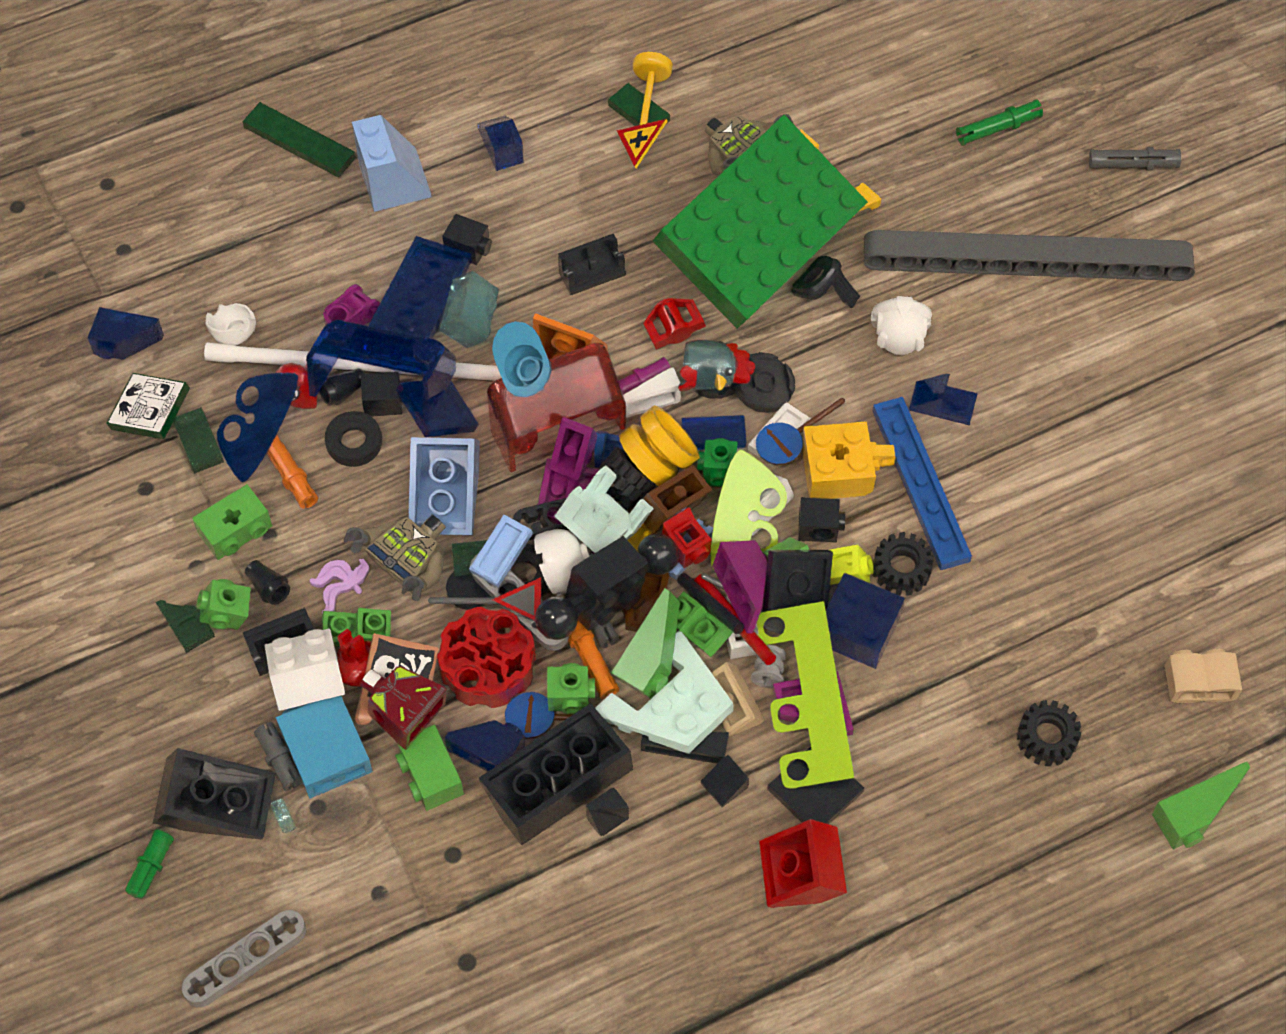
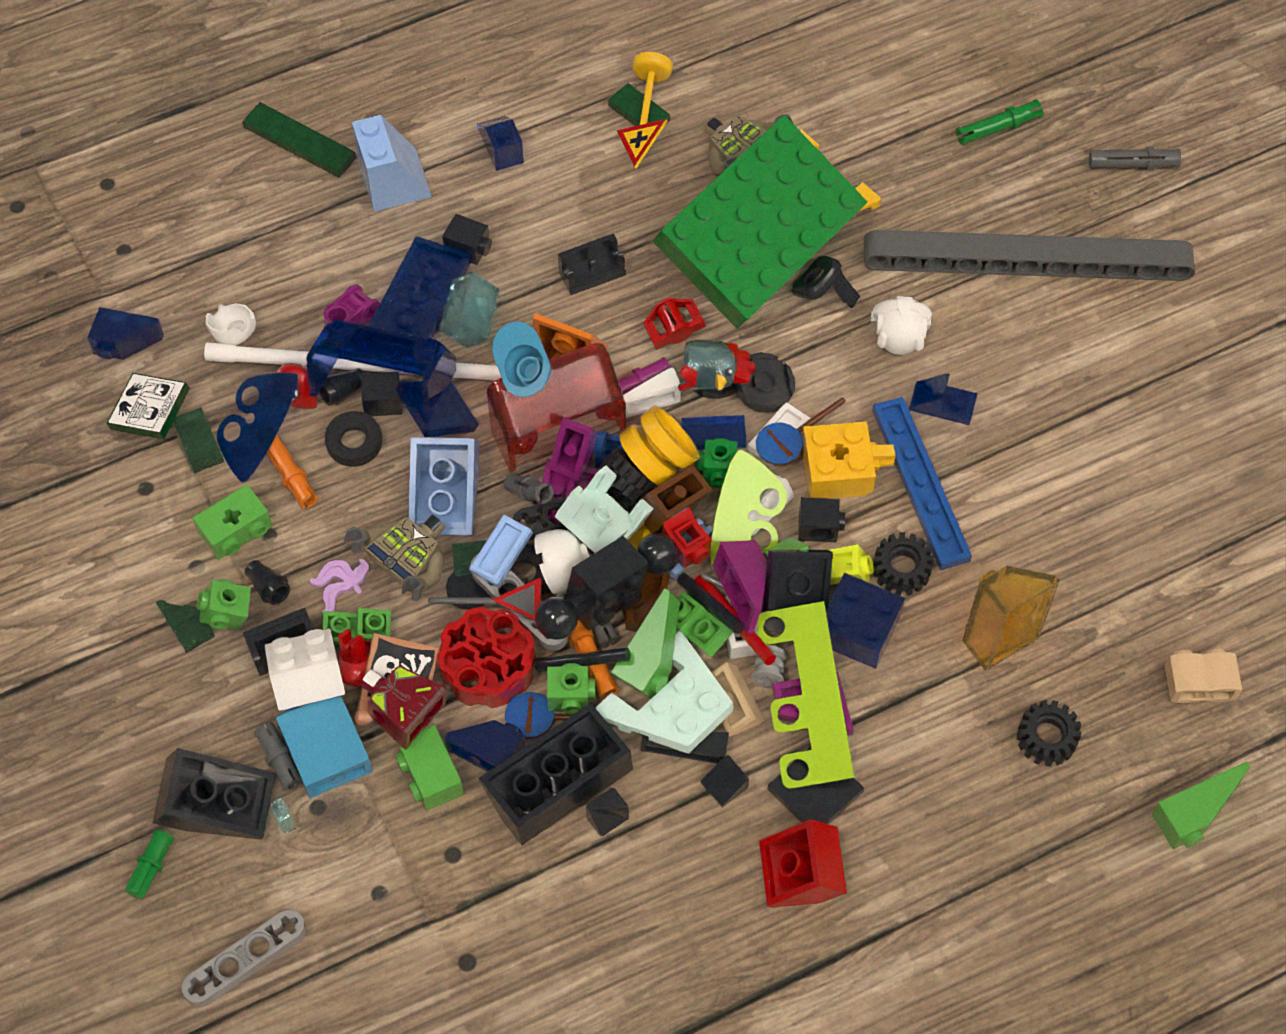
(528, 488): none -> dark grey pin
(584, 659): none -> black bar
(1008, 613): none -> clear yellow slope

